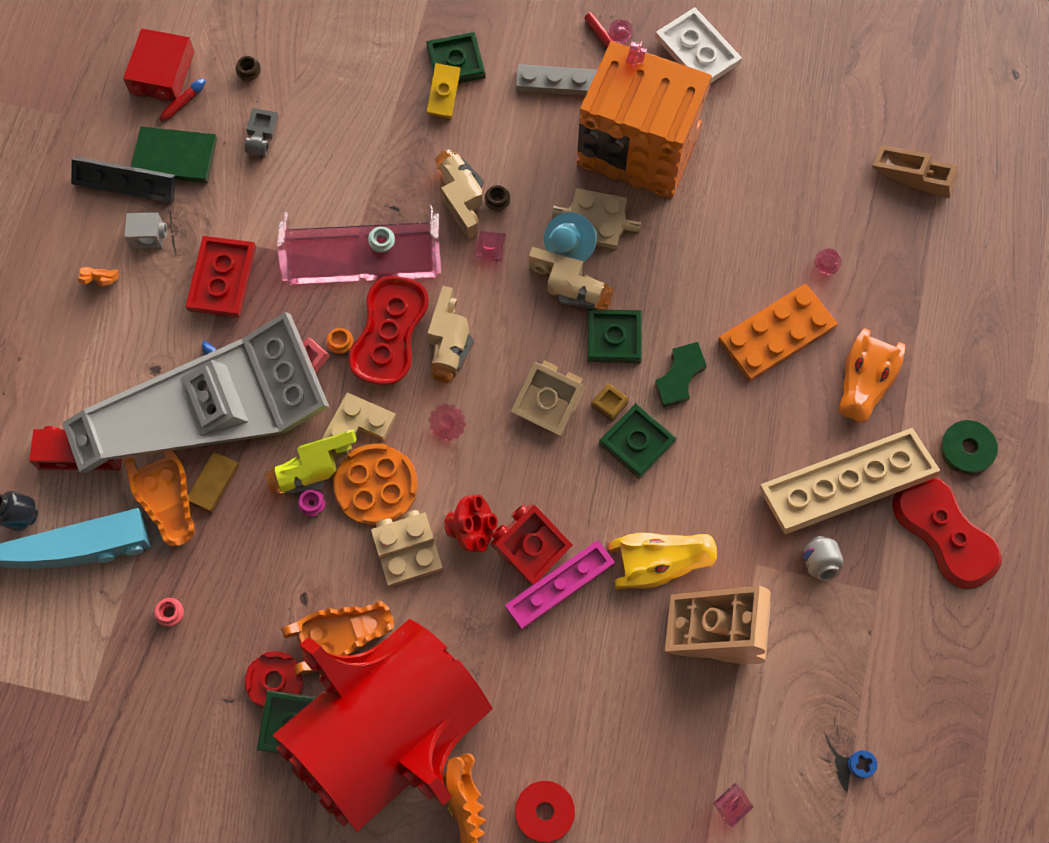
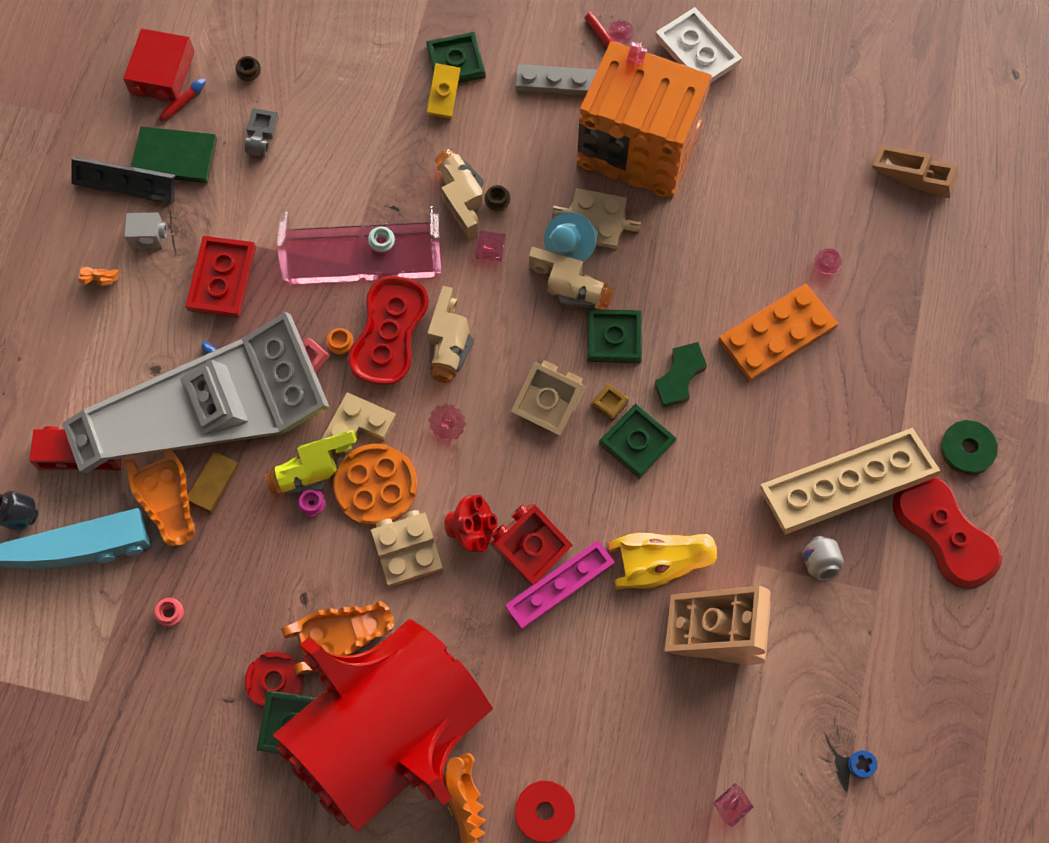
(869, 373): orange animal -> none

